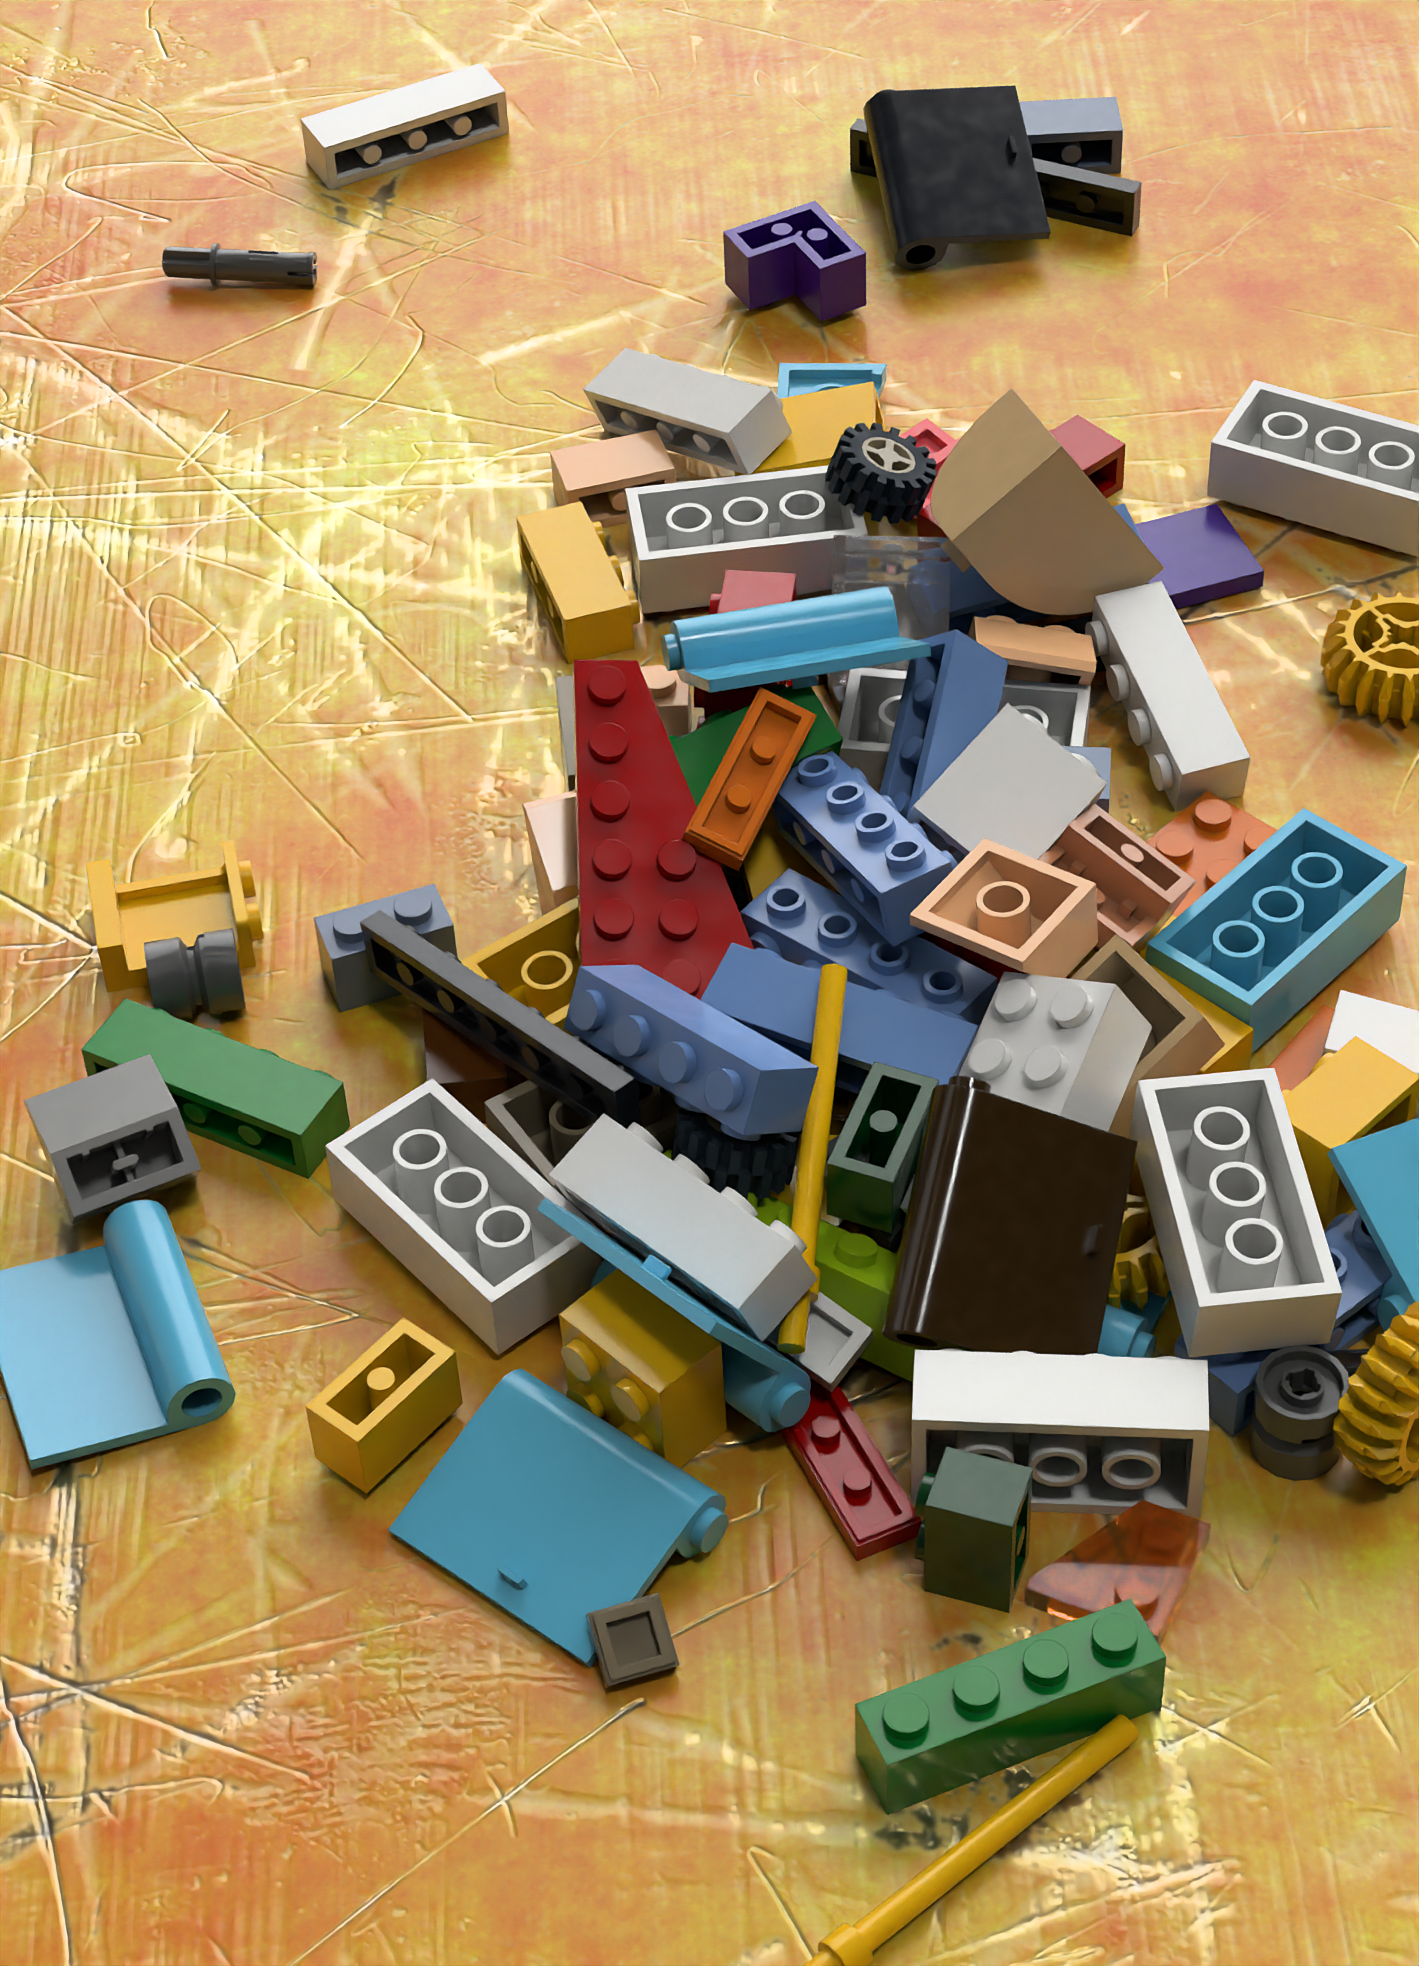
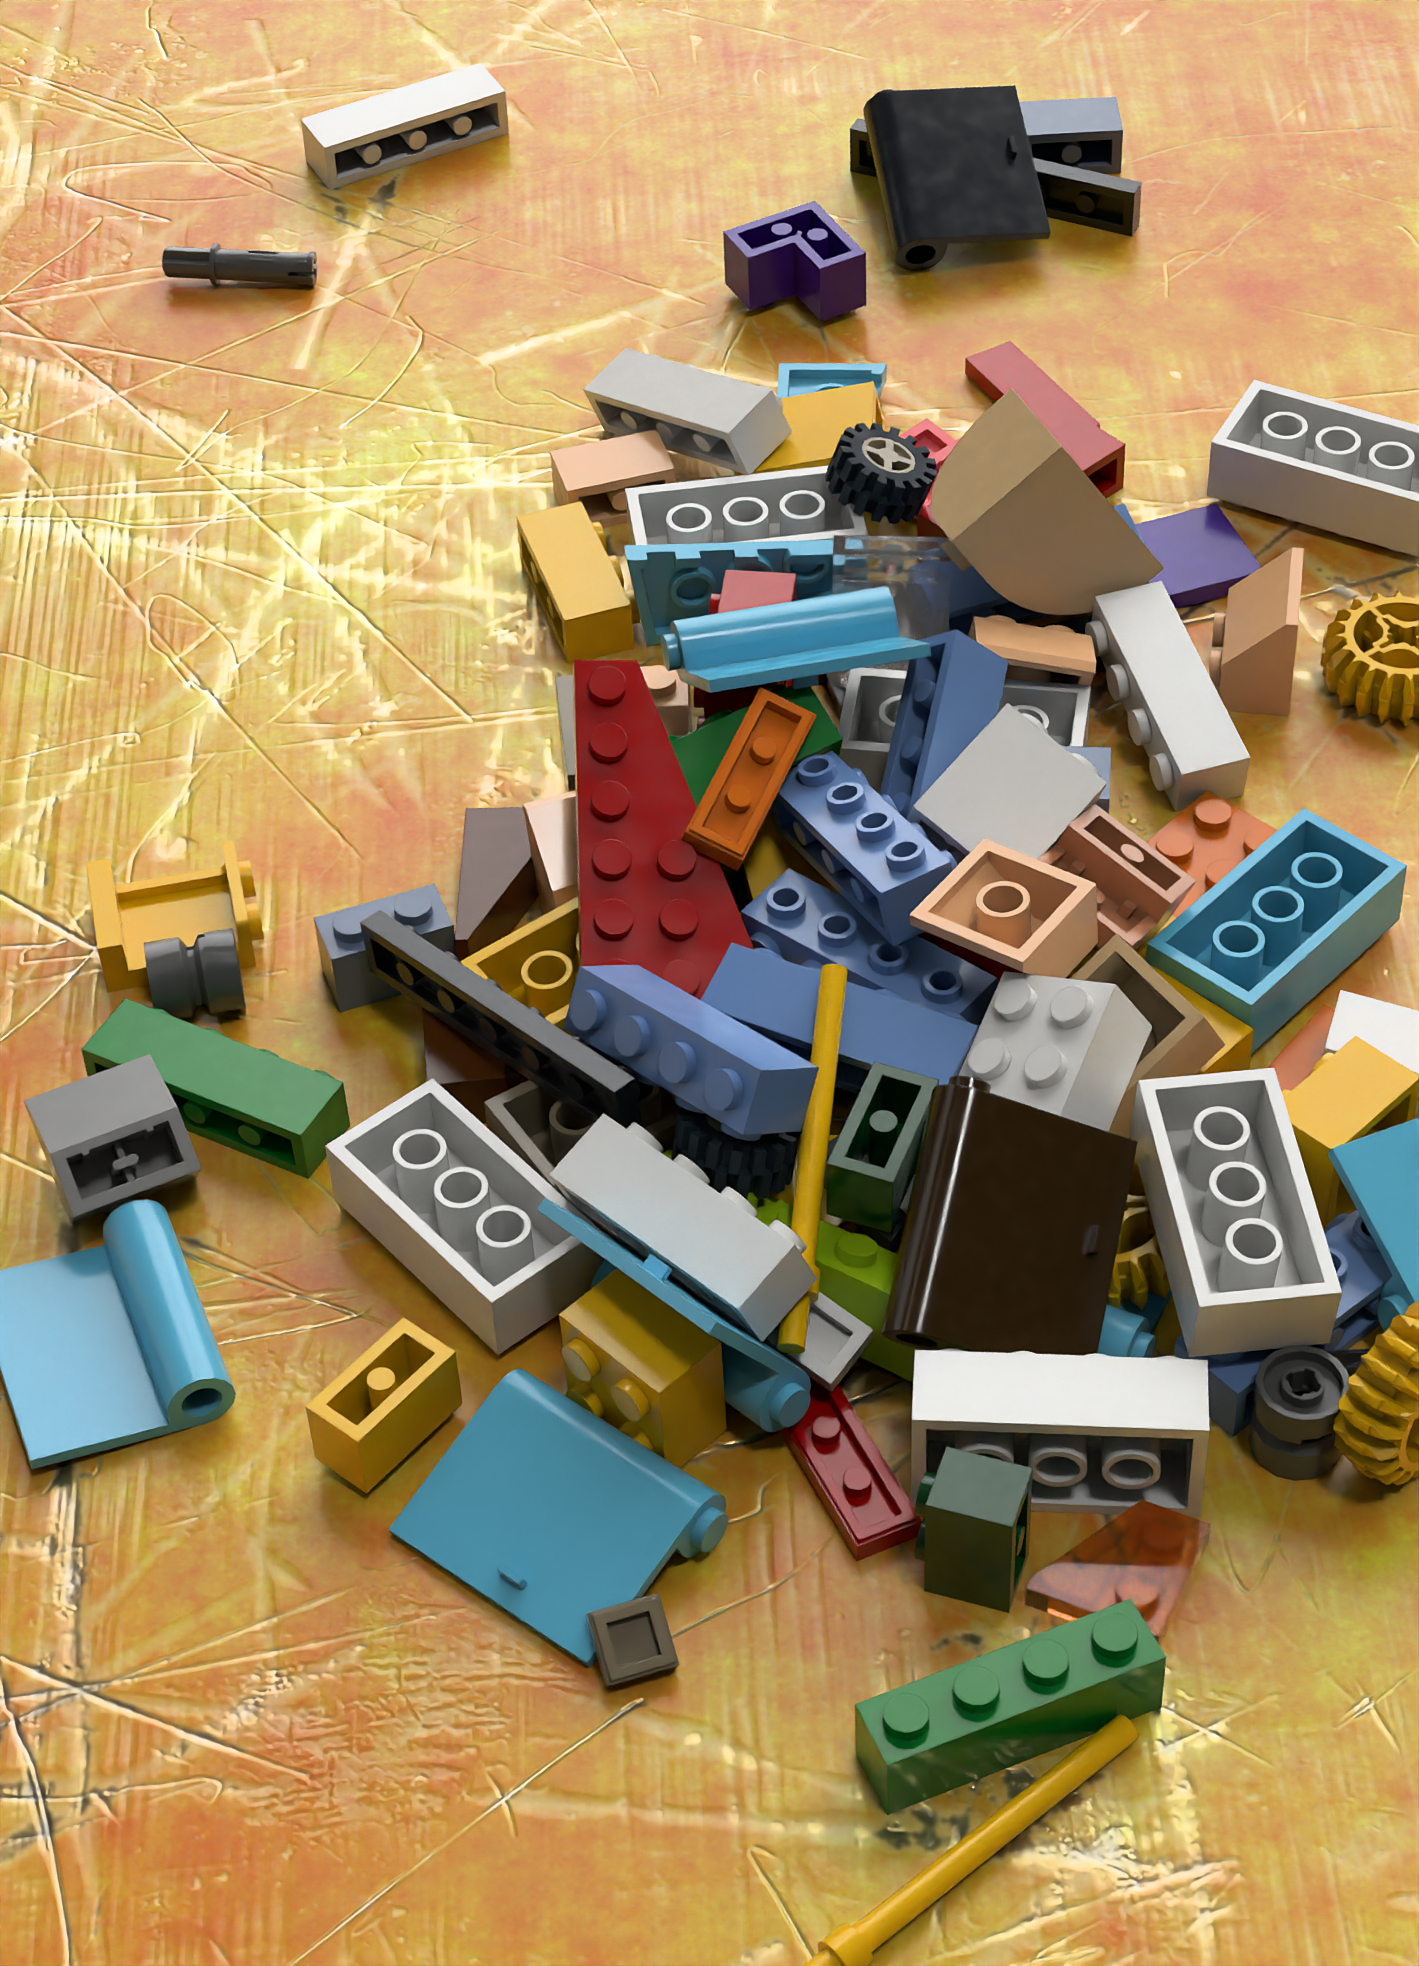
(495, 878): none -> slope
(679, 578): none -> medium azure wing
(1007, 368): none -> tile
(1259, 638): none -> light nougat slope

